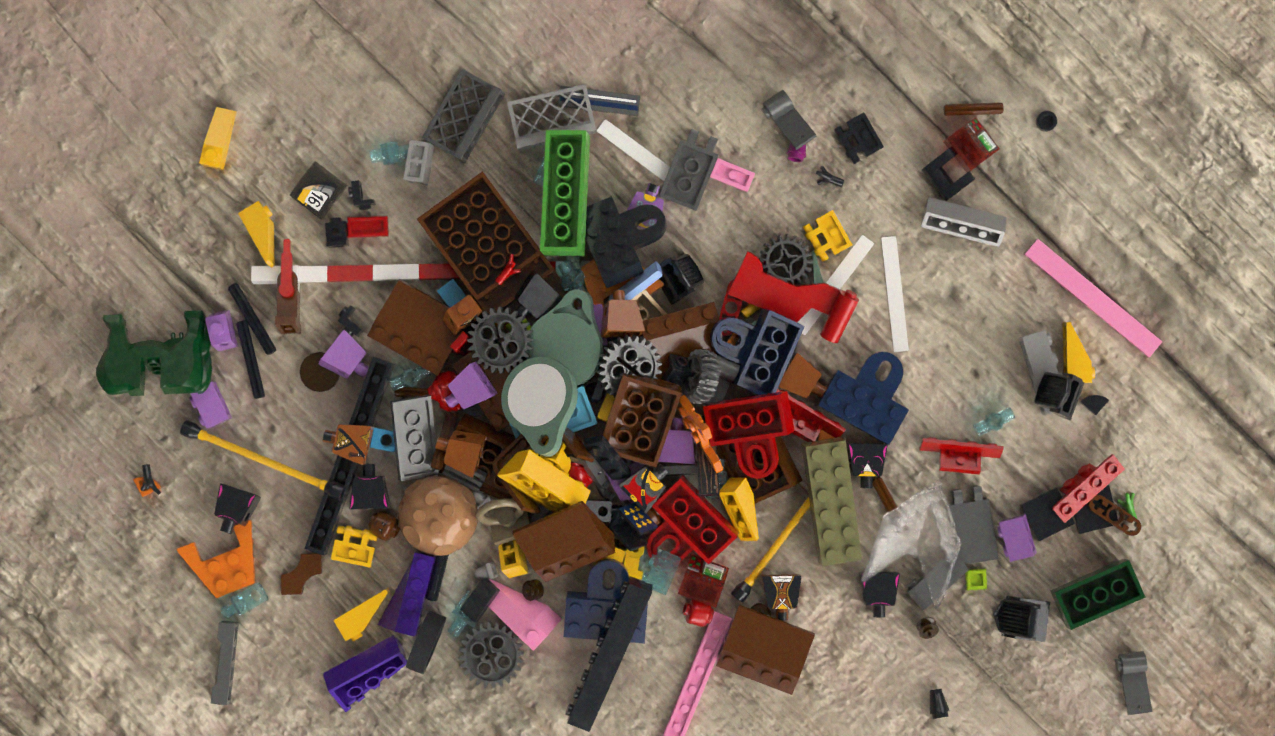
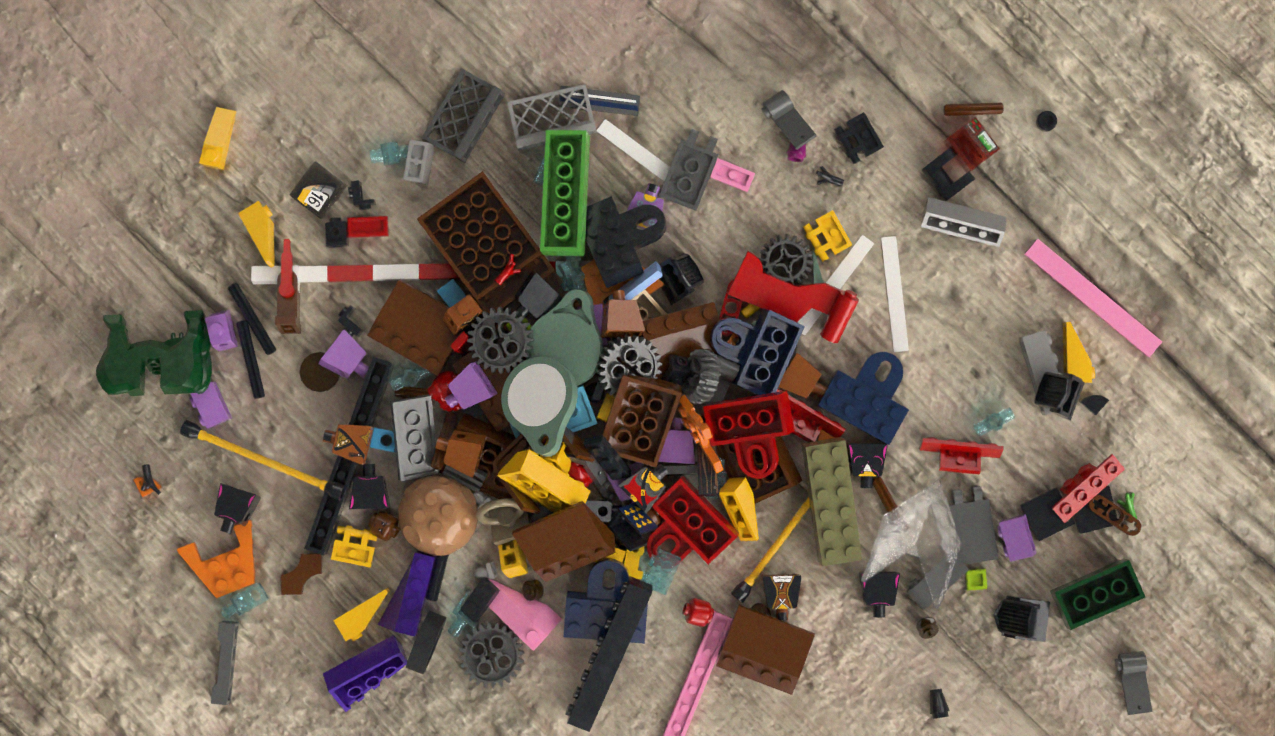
(703, 581): clear red slope -> none

